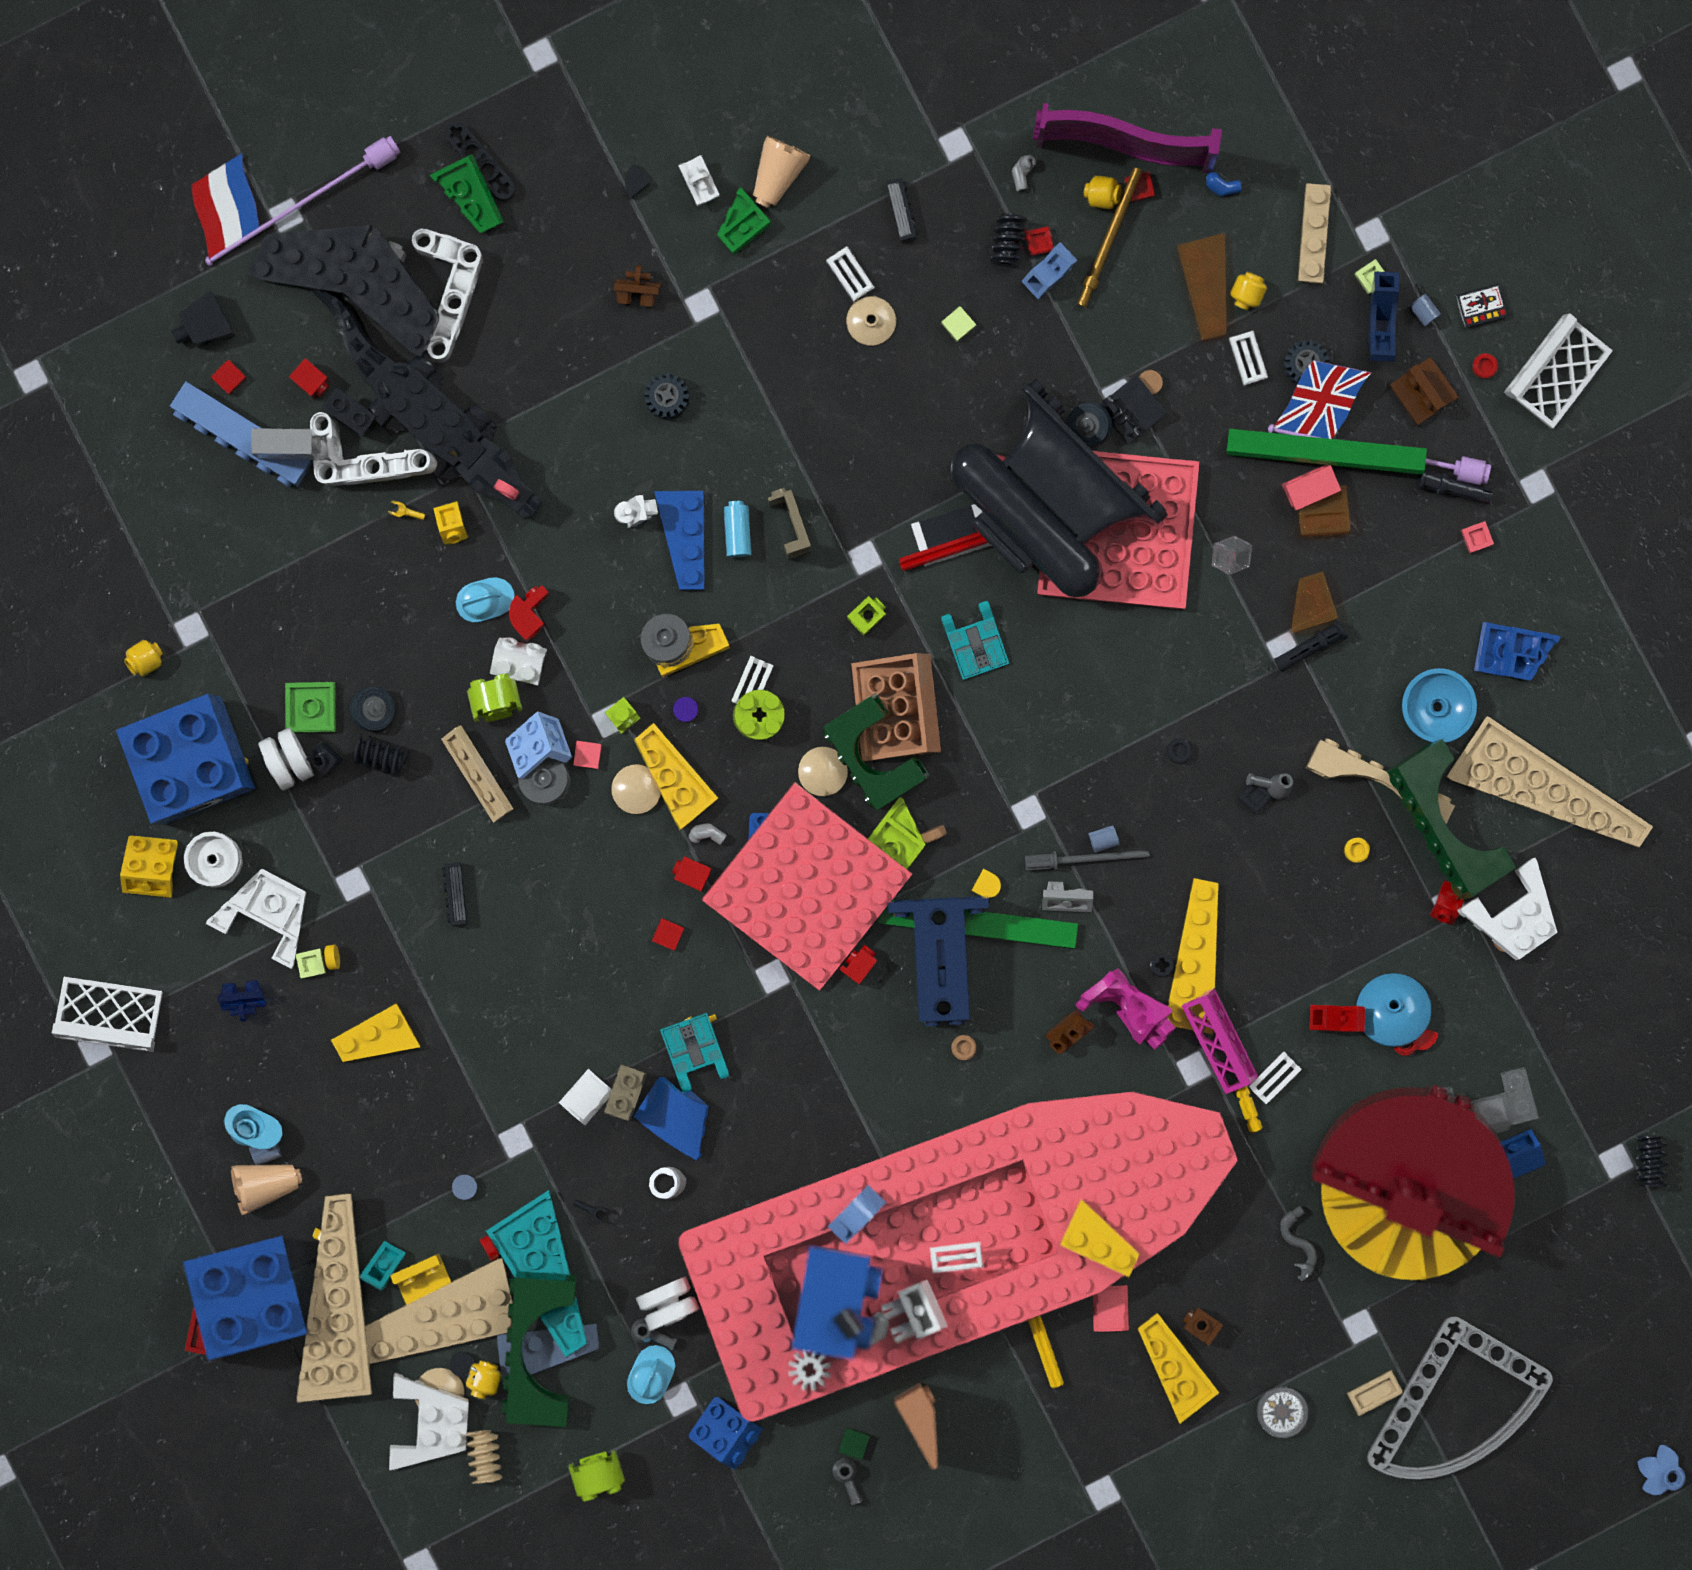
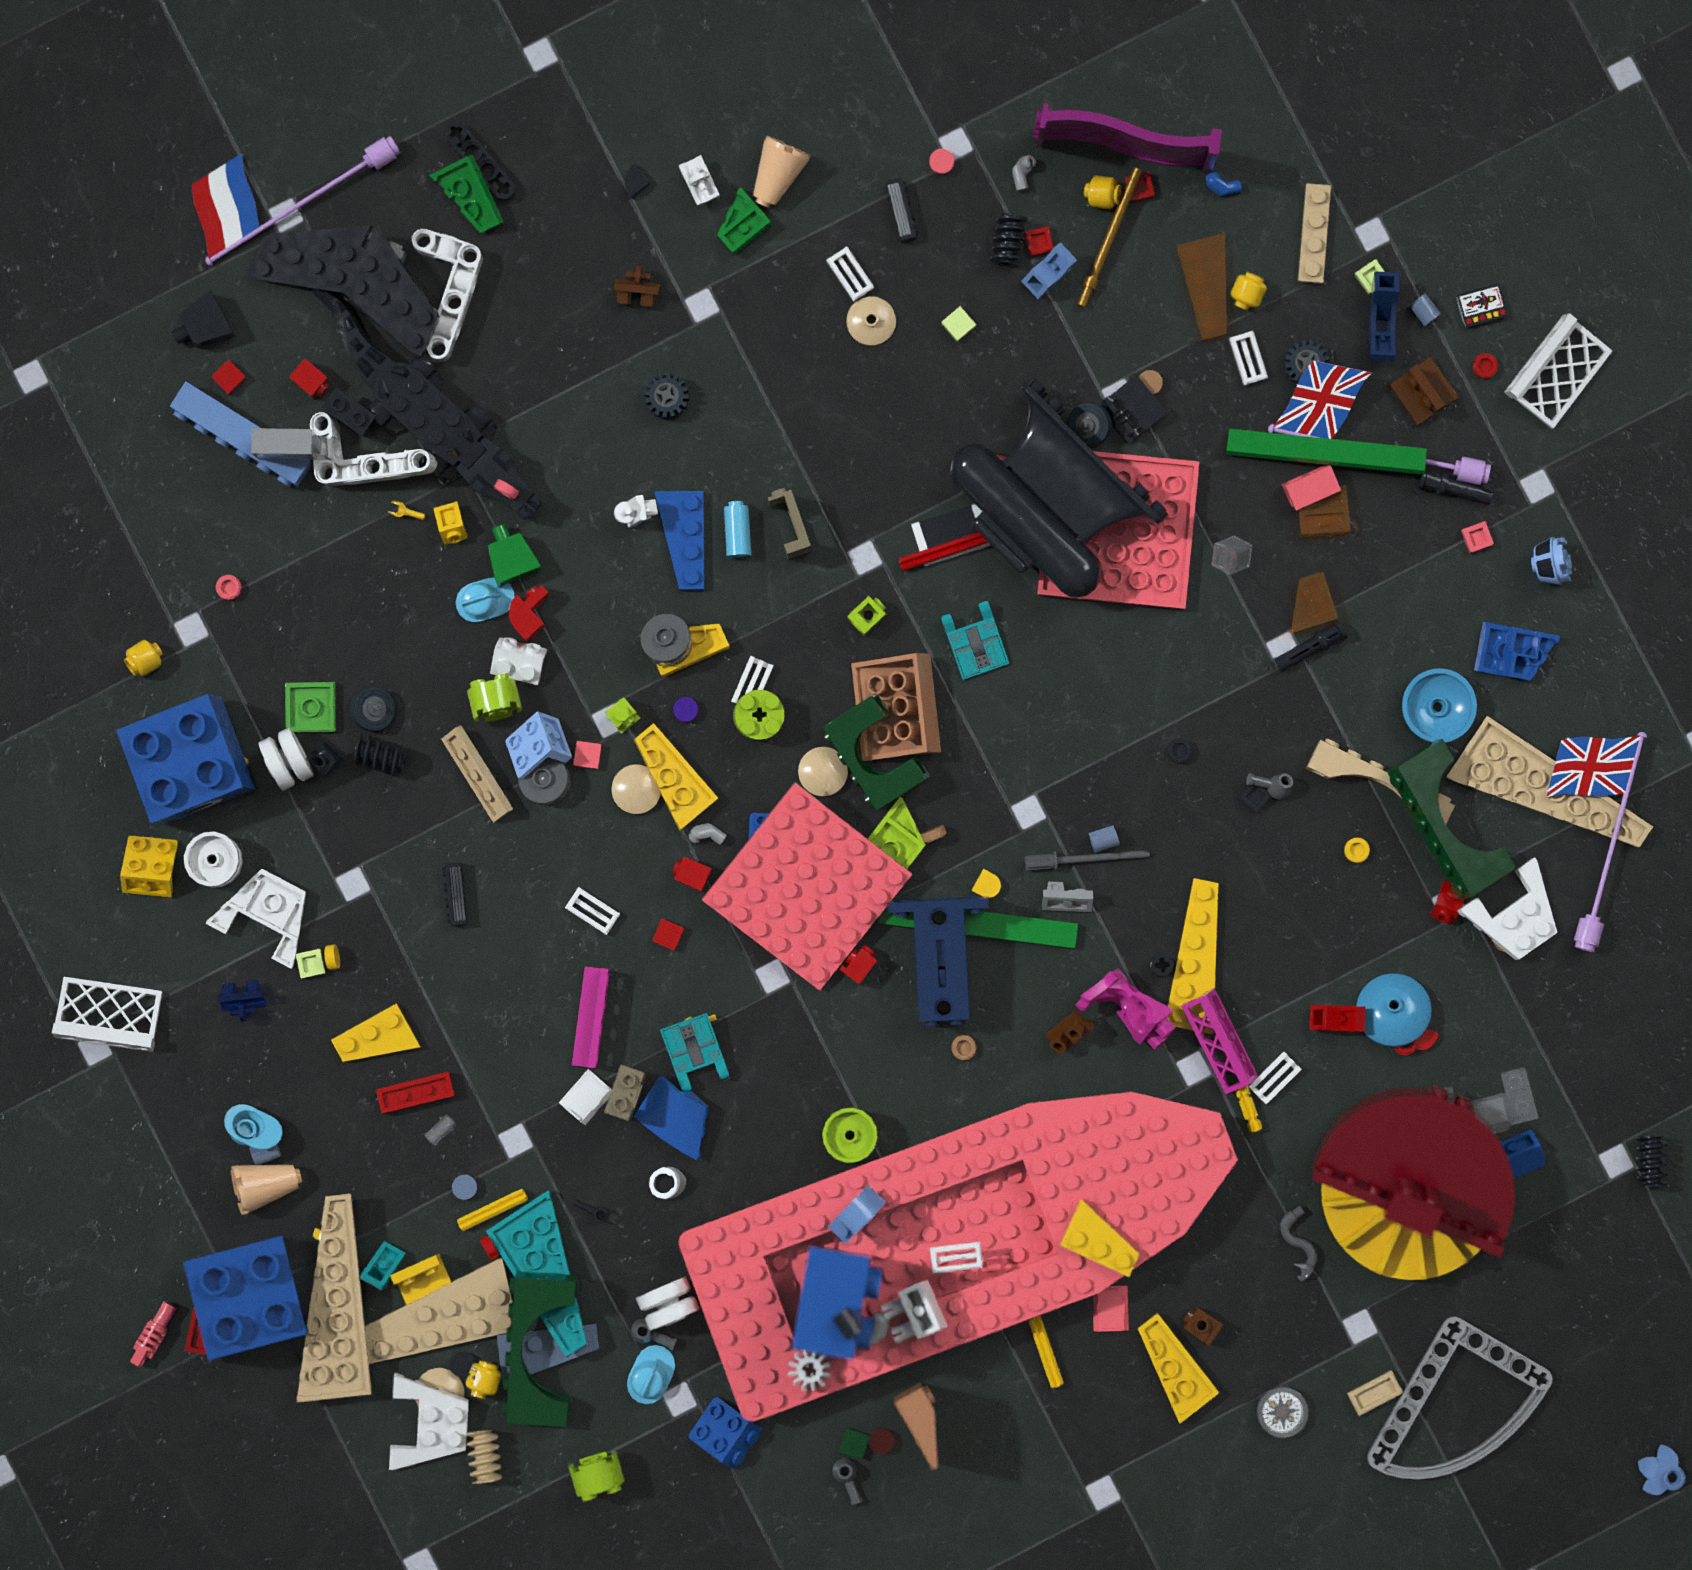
(152, 1335): none -> coral hinge
(228, 587): none -> coral tile
(415, 1092): none -> red plate
(440, 1129): none -> clear pin
(492, 1209): none -> yellow axle
(511, 557): none -> green torso
(590, 1017): none -> dark pink fence
(610, 922): none -> white tile
(845, 1149): none -> lime wheel
(881, 1441): none -> clear red tile
(941, 161): none -> coral tile
(1552, 561): none -> light blue cone
(1596, 769): none -> flag

